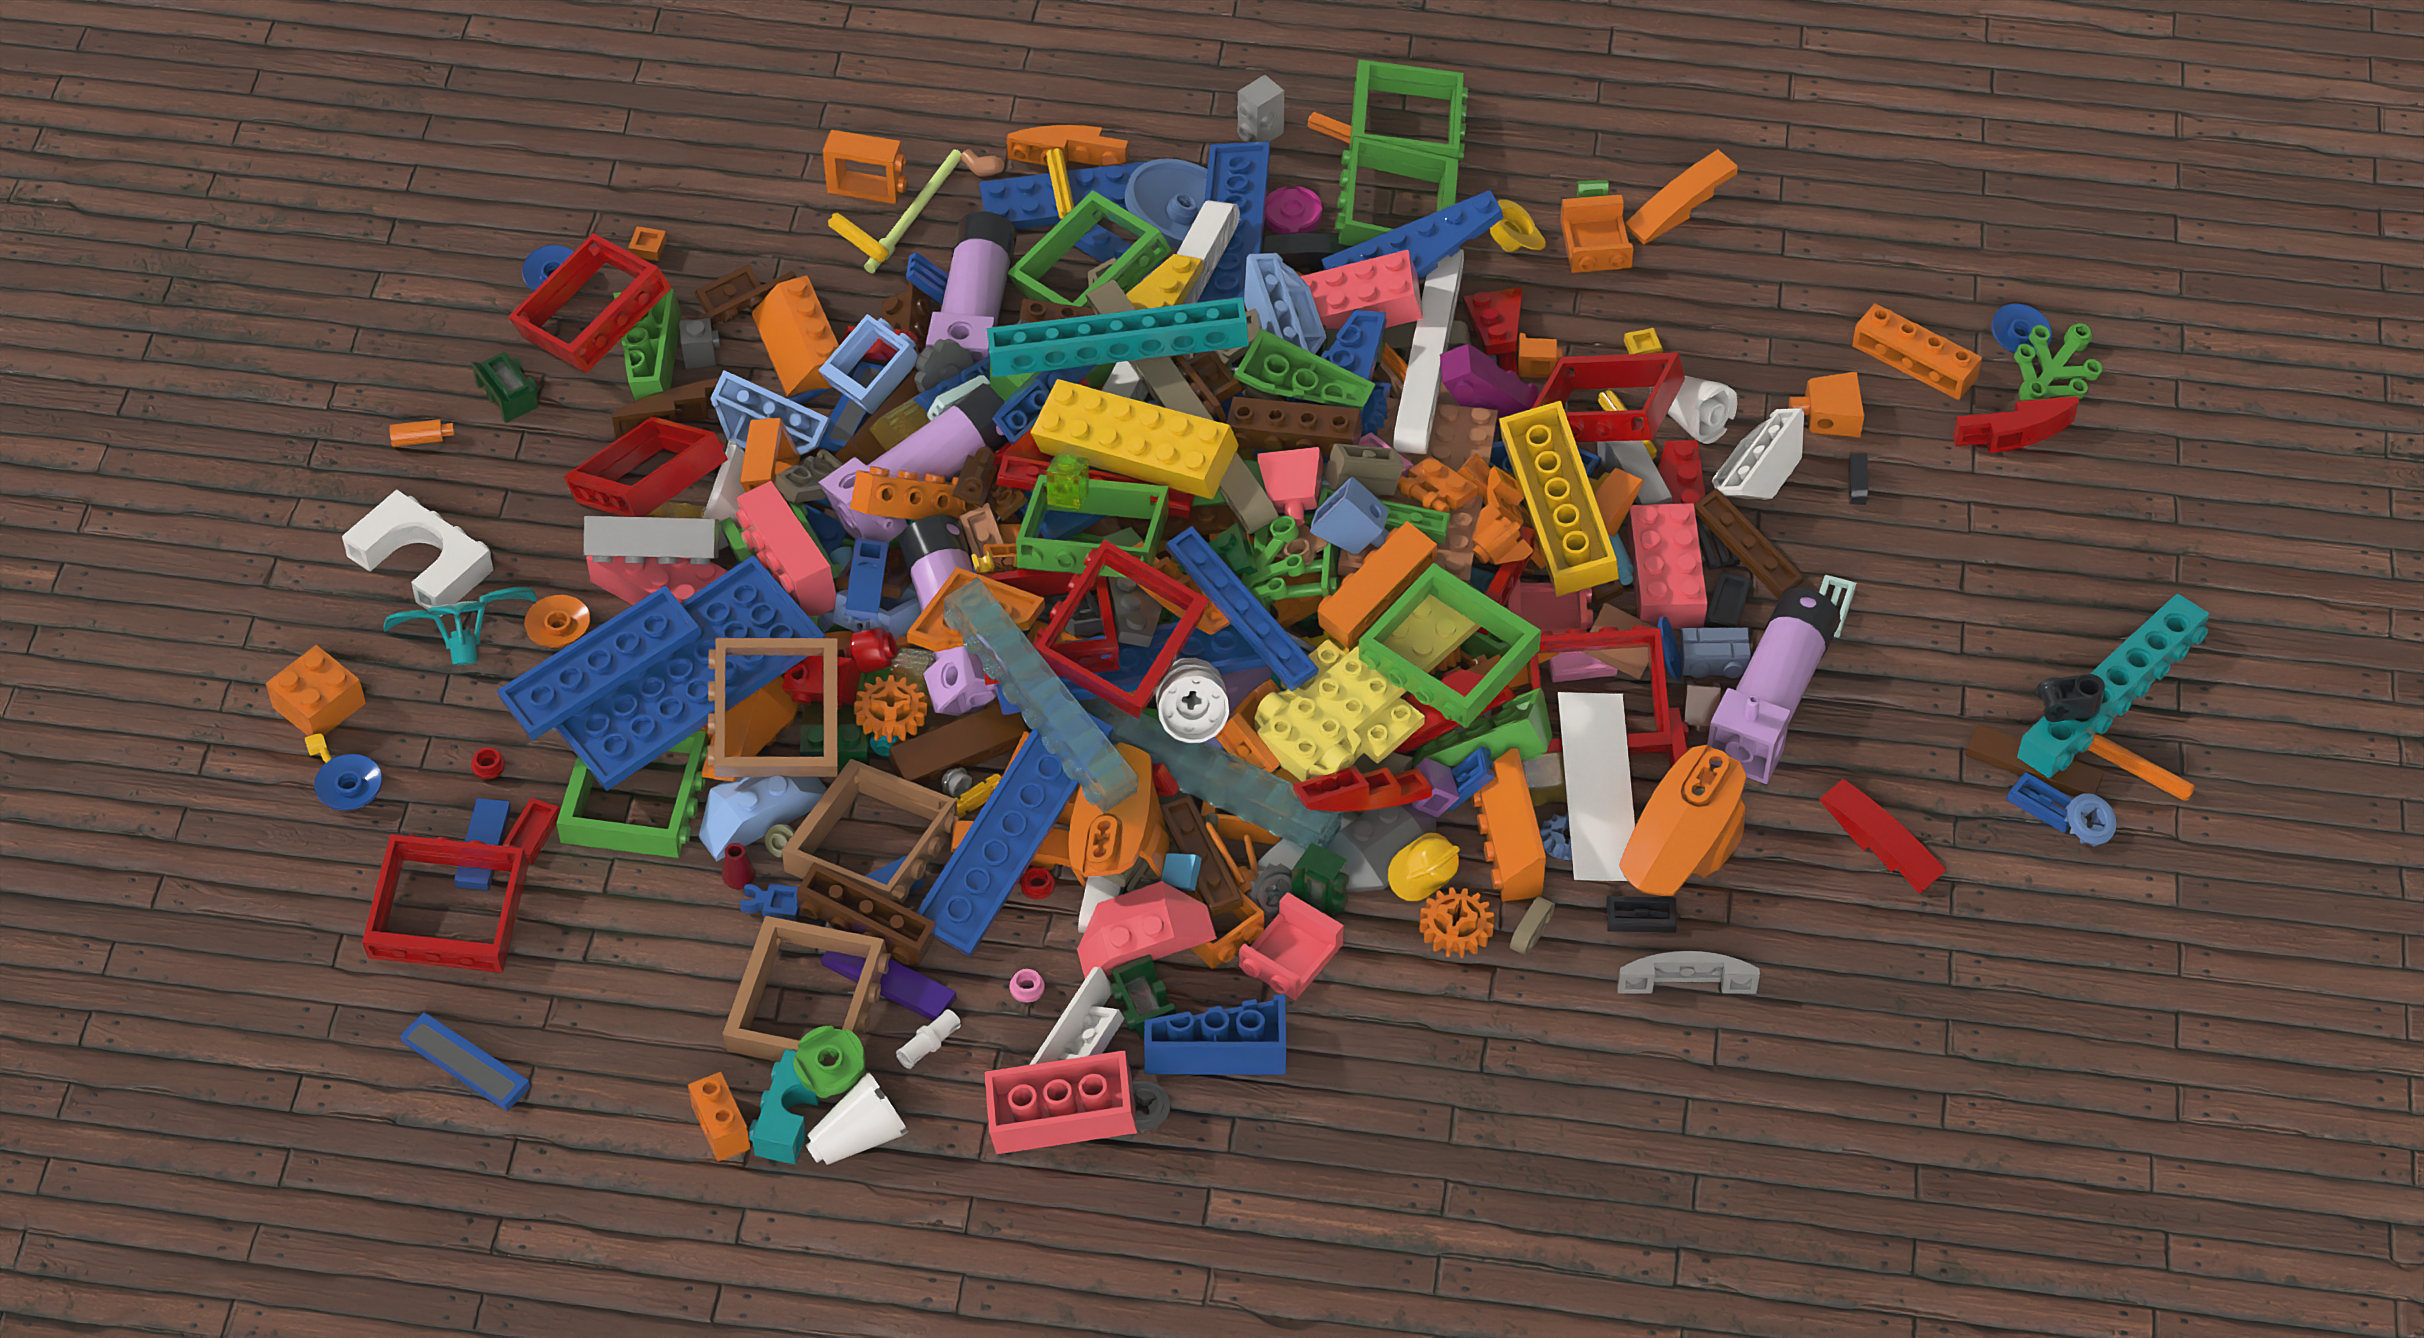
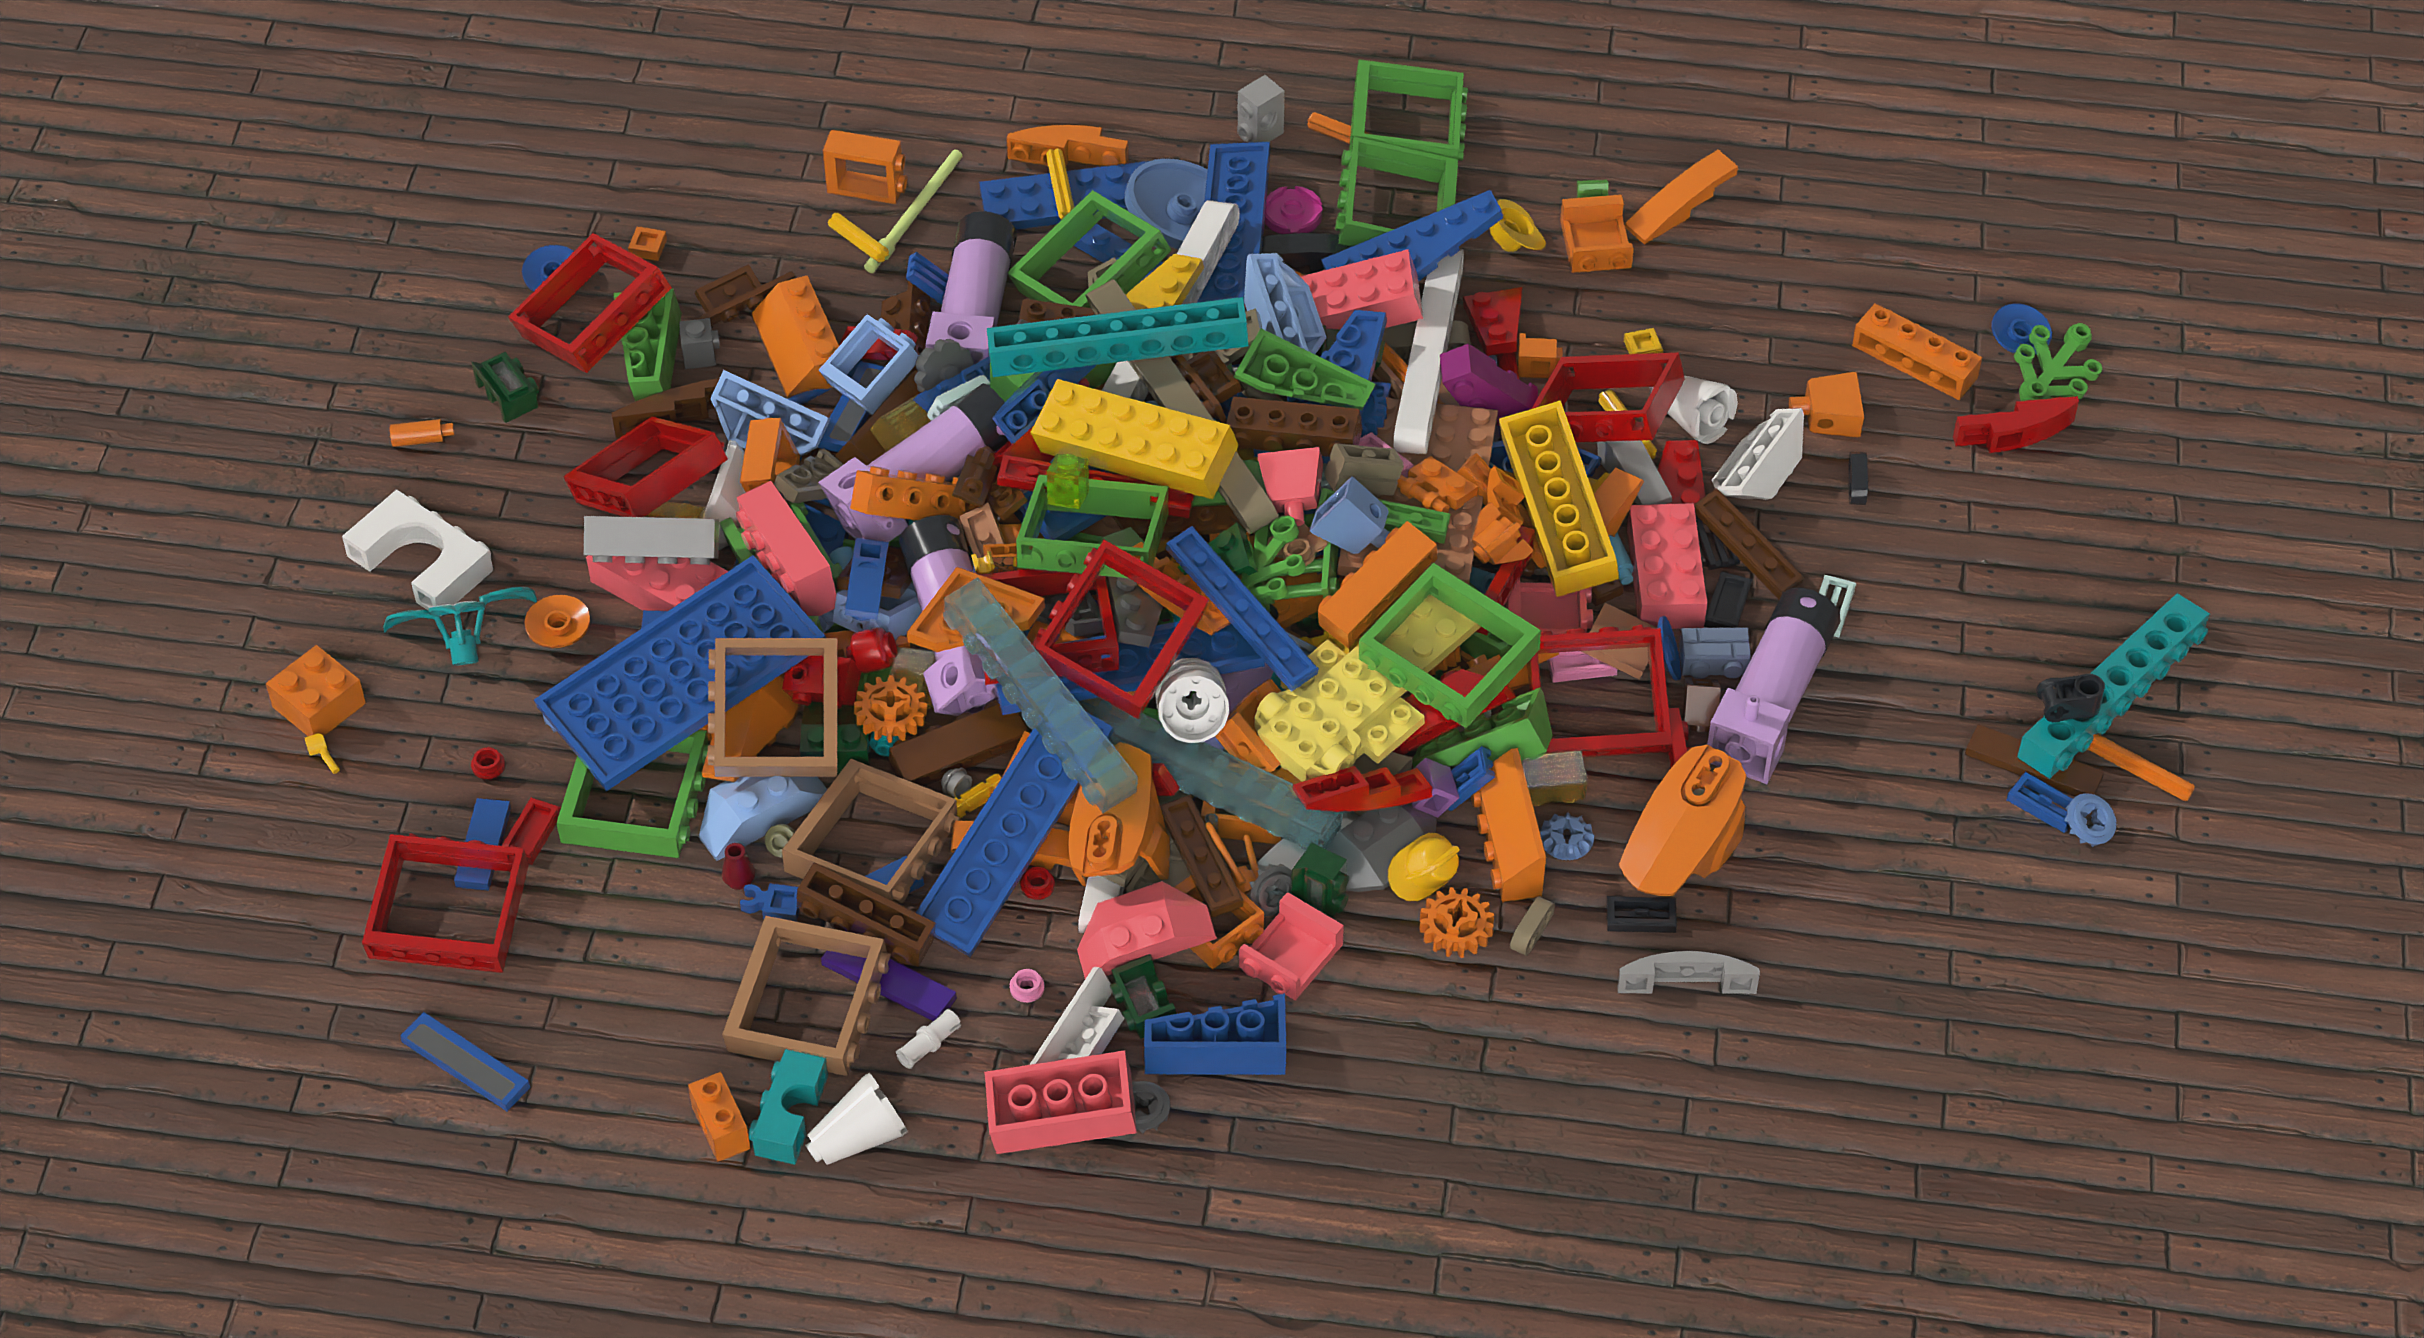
(347, 772): blue dish -> none
(598, 662): blue plate -> none
(834, 1079): bright green plate -> none
(984, 165): nougat arm -> none
(1181, 871): dark azure tile -> none
(1596, 783): white sticker -> none
(1888, 839): red slope -> none

